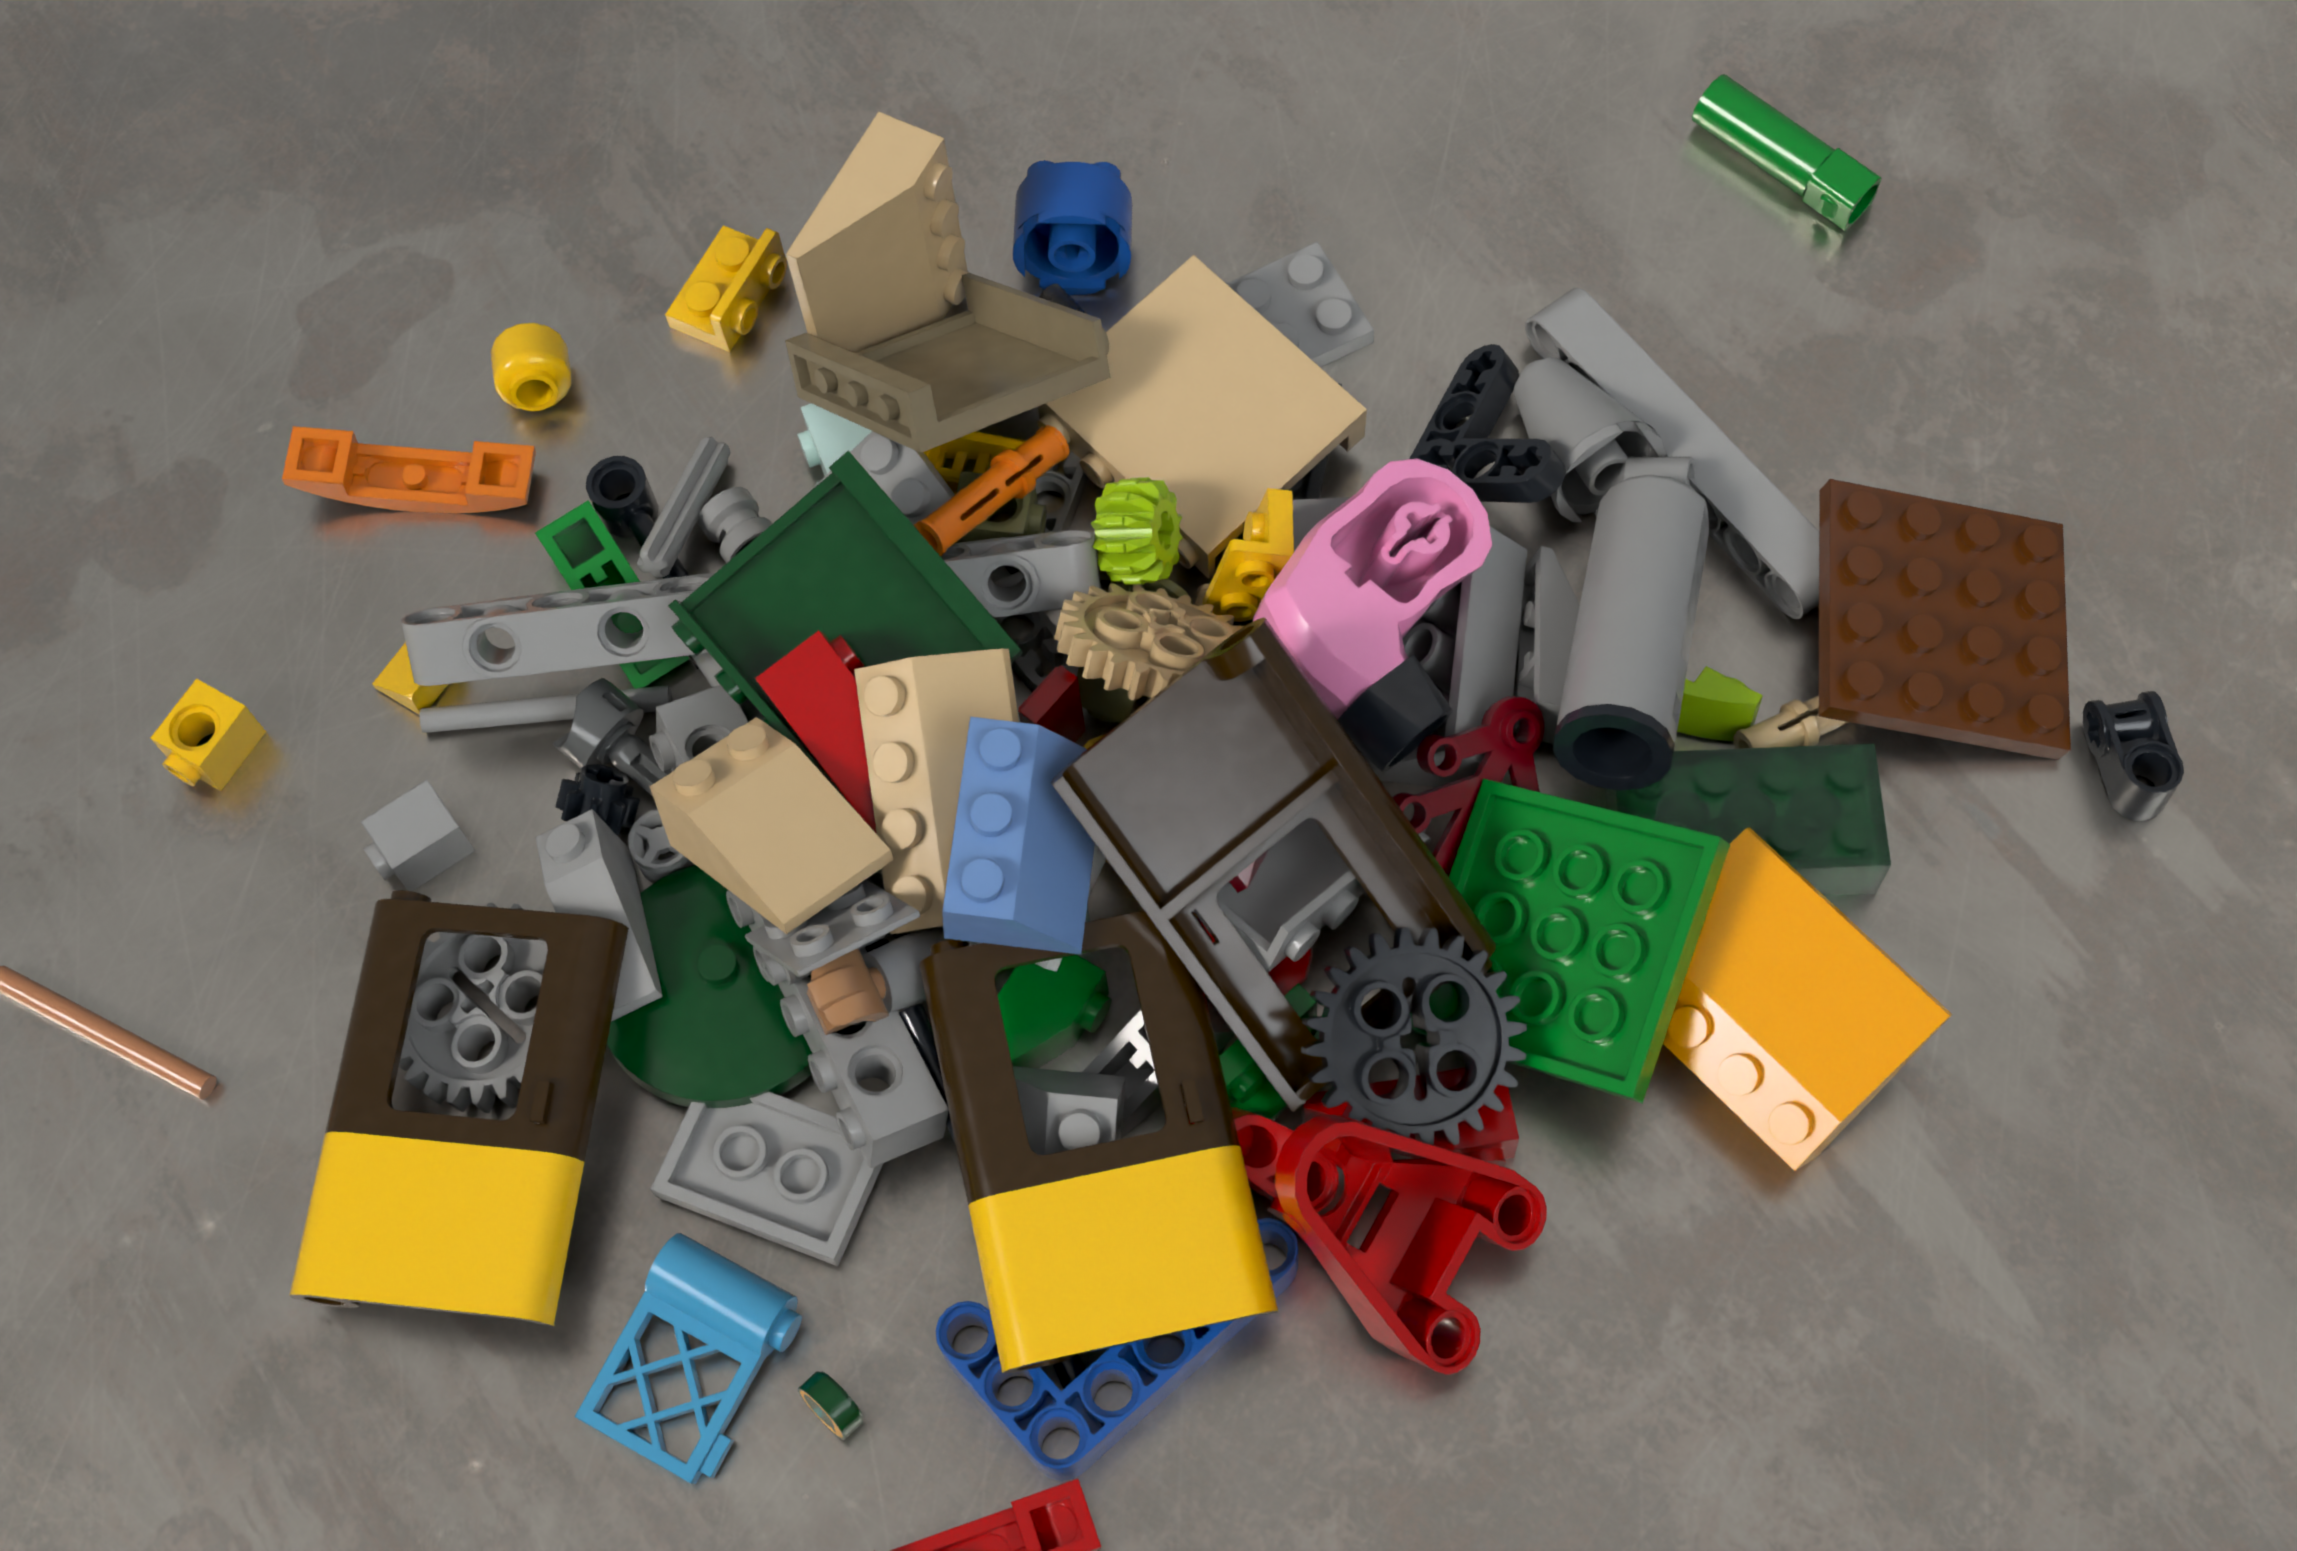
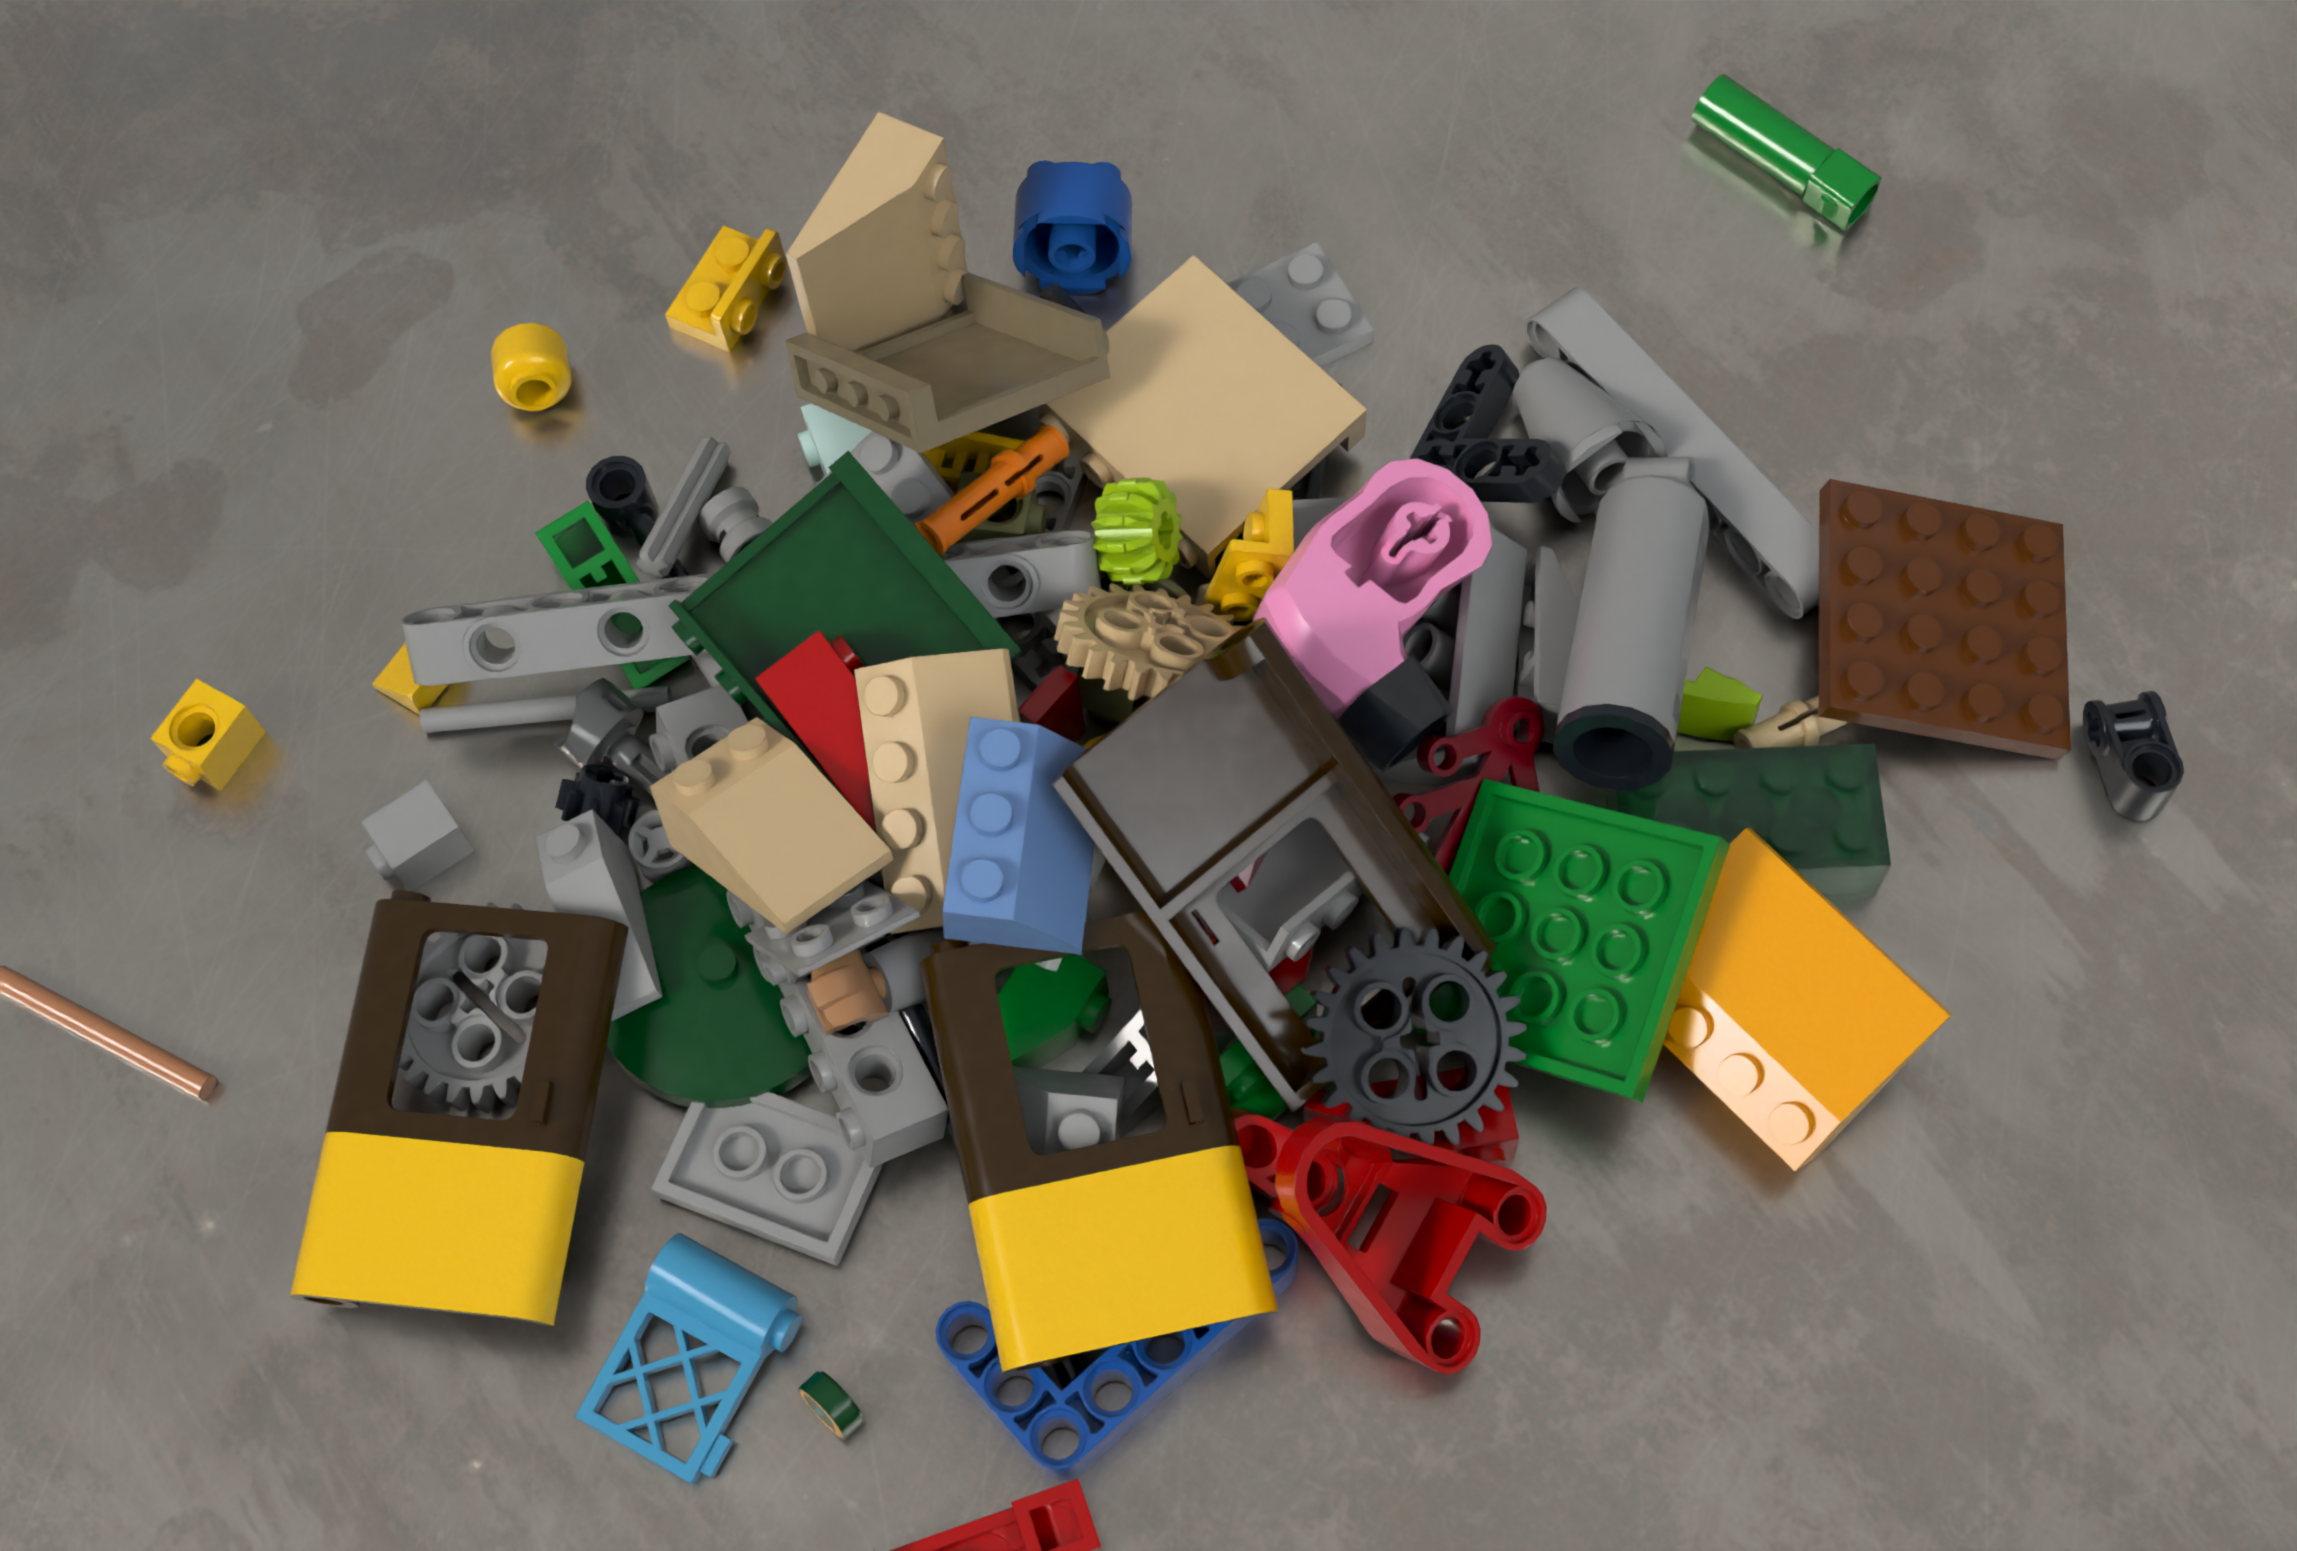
(407, 477): orange slope -> none

